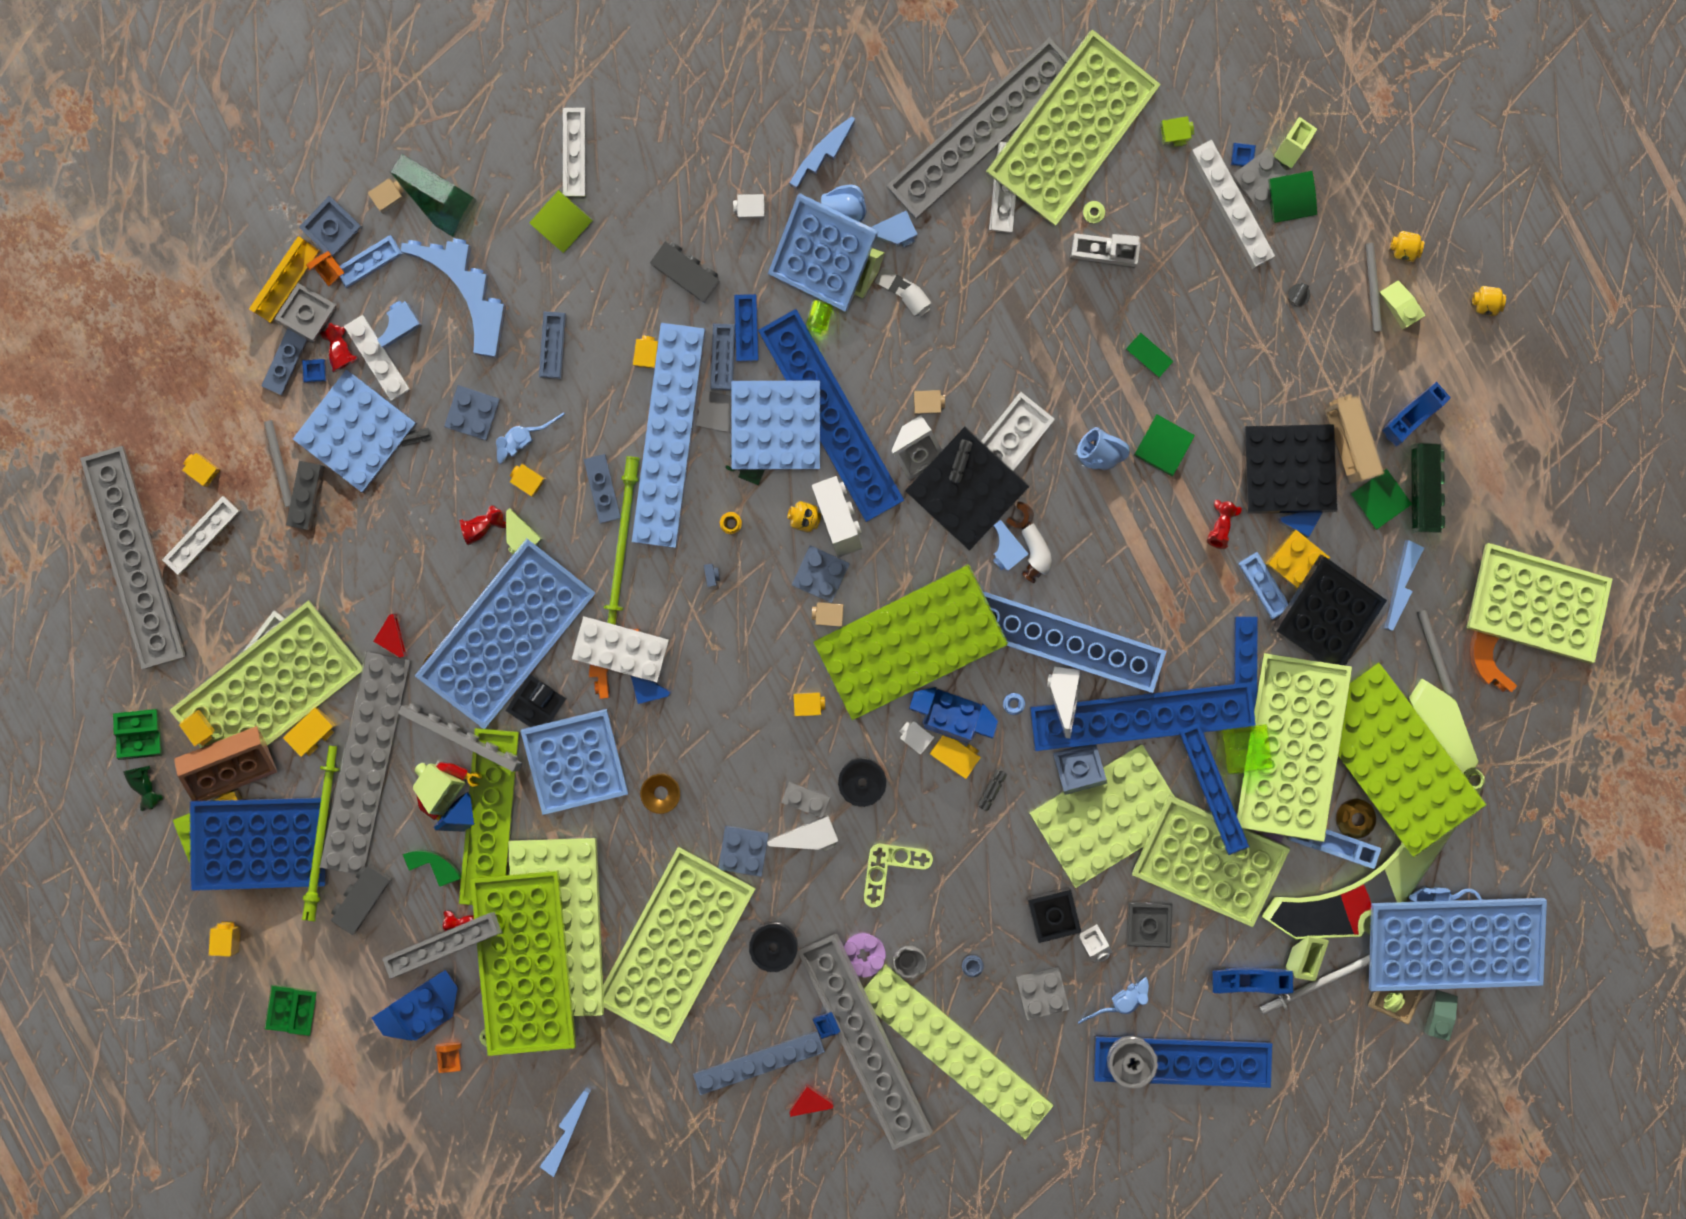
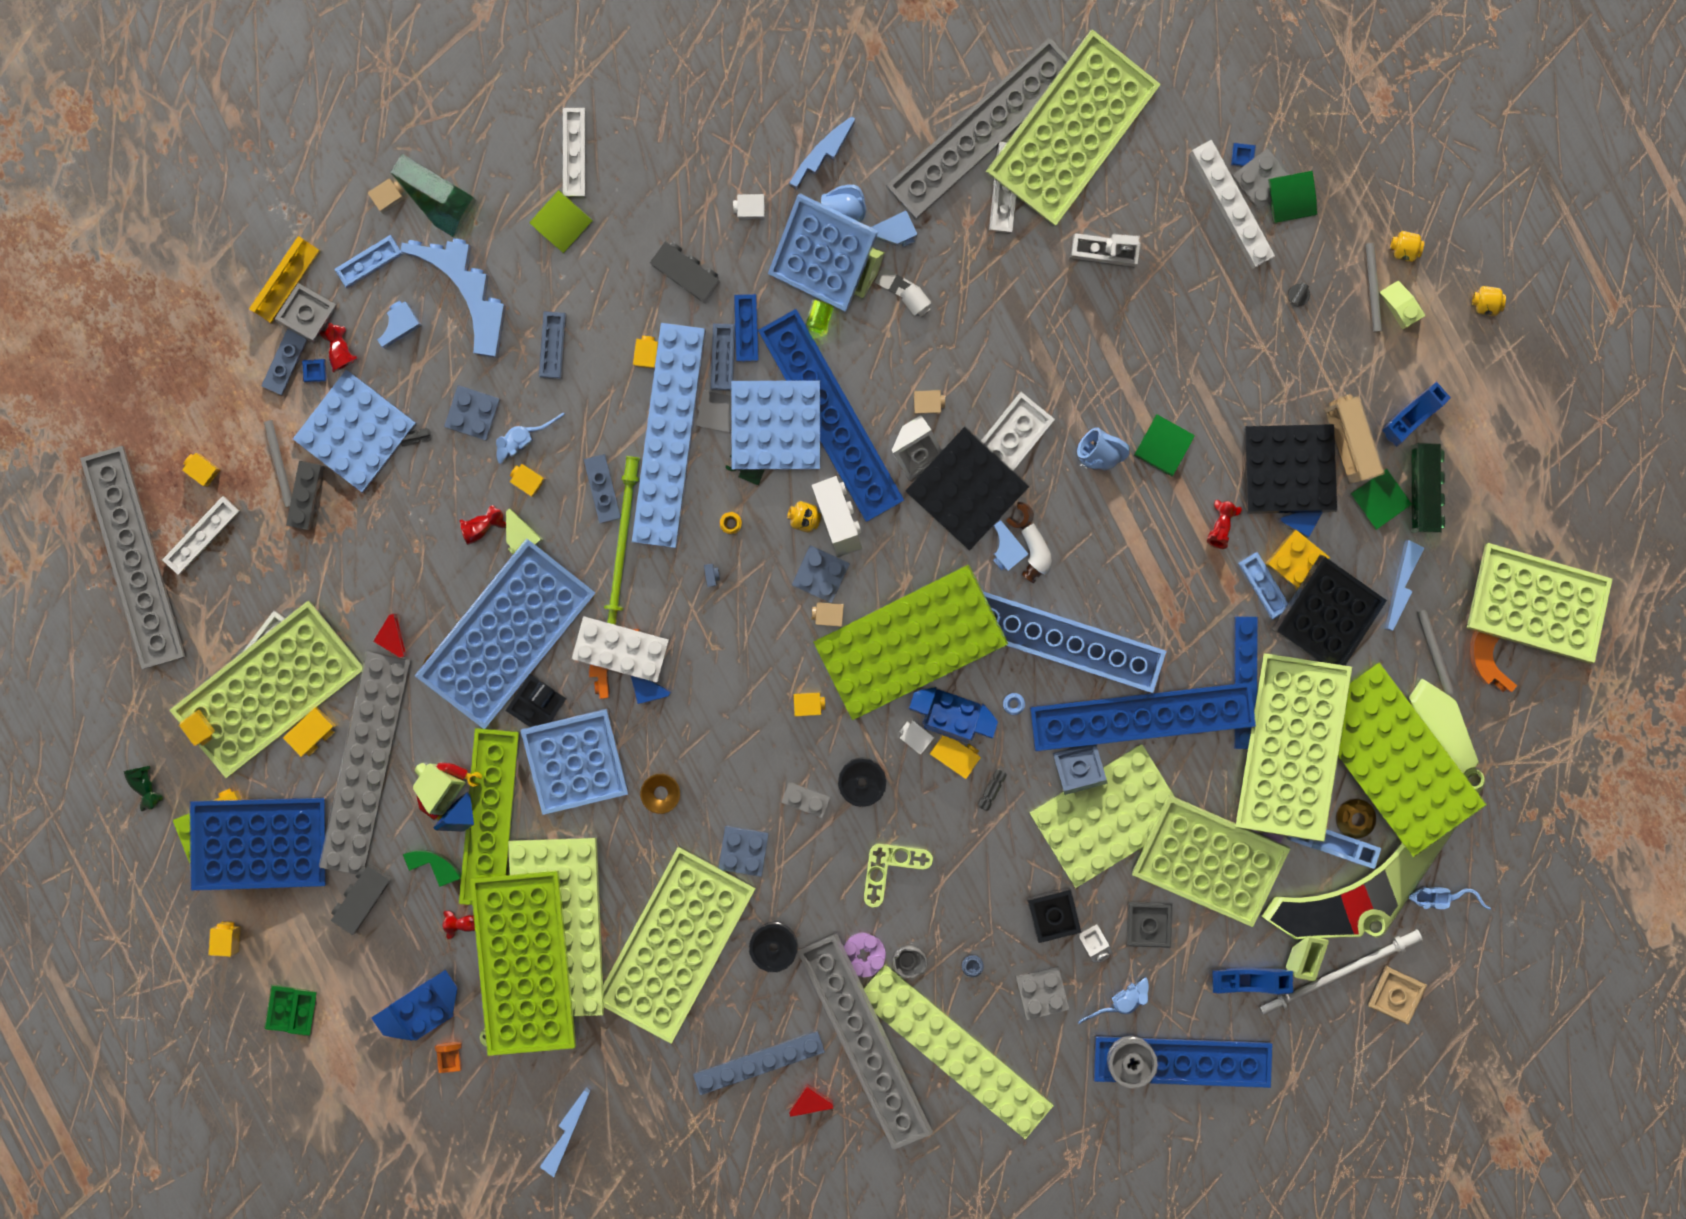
(137, 734): green slope -> none
(225, 765): nougat slope -> none
(311, 897): lime bar -> none
(326, 268): orange tile -> none
(330, 226): sand blue plate -> none
(377, 358): white plate -> none
(442, 945): light grey plate -> none
(467, 740): light grey plate -> none
(810, 836): white slope -> none
(826, 1025): blue tile -> none
(960, 461): dark grey axle -> none
(1065, 690): white slope -> none
(1090, 218): yellowish green plate -> none
(1149, 355): green tile -> none
(1177, 131): lime brick -> none
(1213, 789): blue tile -> none
(1247, 749): clear neon green plate -> none
(1295, 142): yellowish green slope -> none
(1394, 1001): yellowish green plate -> none
(1441, 1015): sand green slope -> none
(1457, 944): light blue plate -> none

